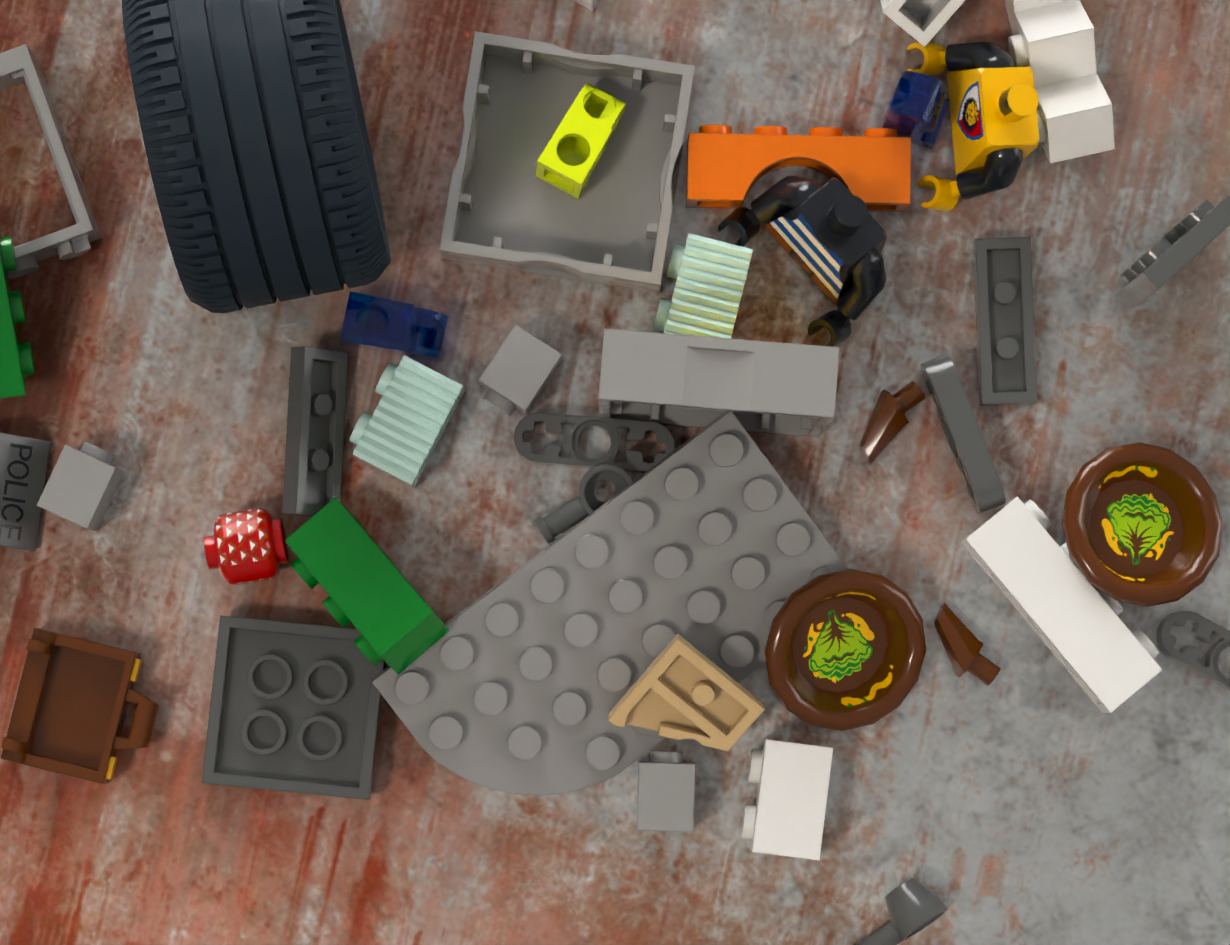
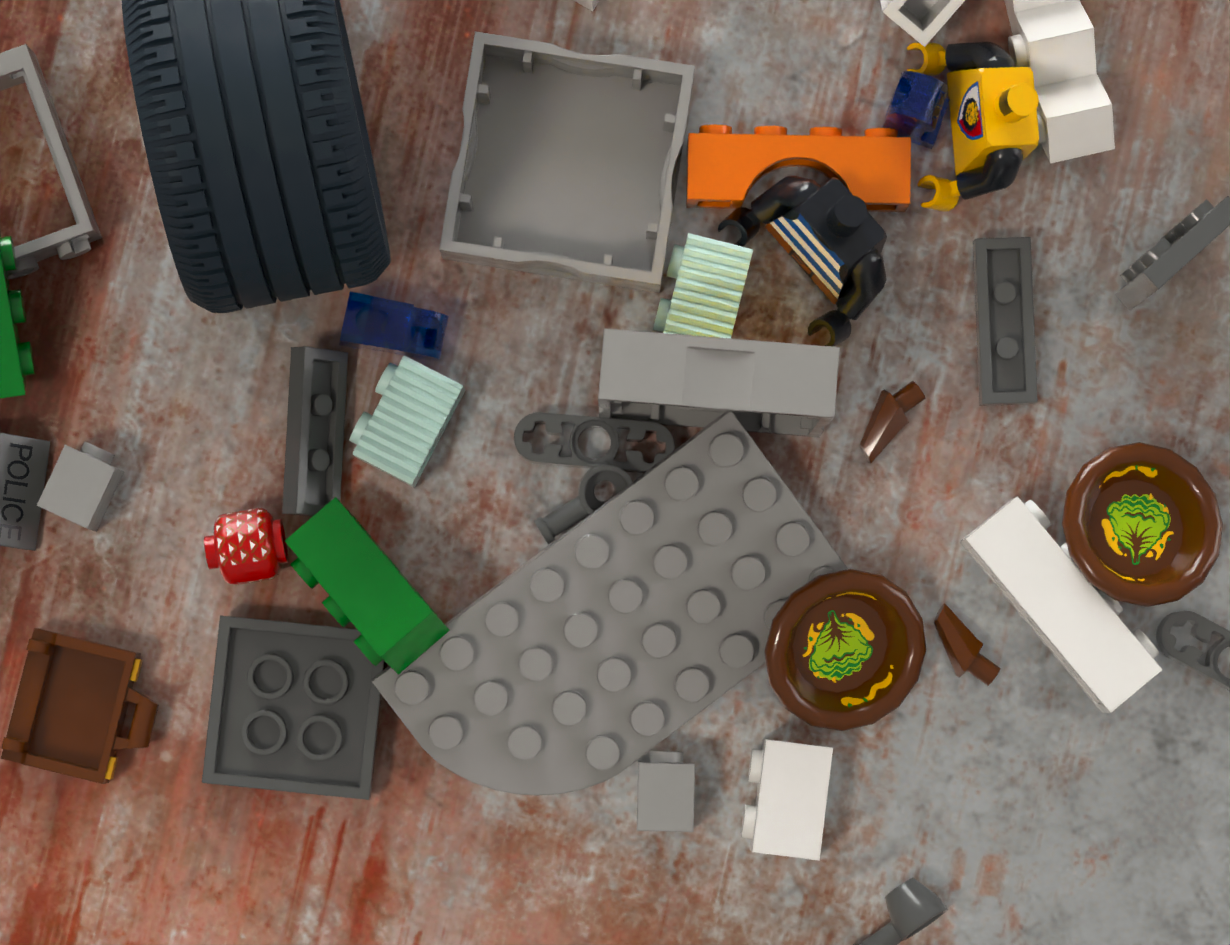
(519, 372): light grey brick -> none
(580, 140): neon yellow leg -> none
(688, 699): tan wing -> none
(963, 433): dark grey beam -> none

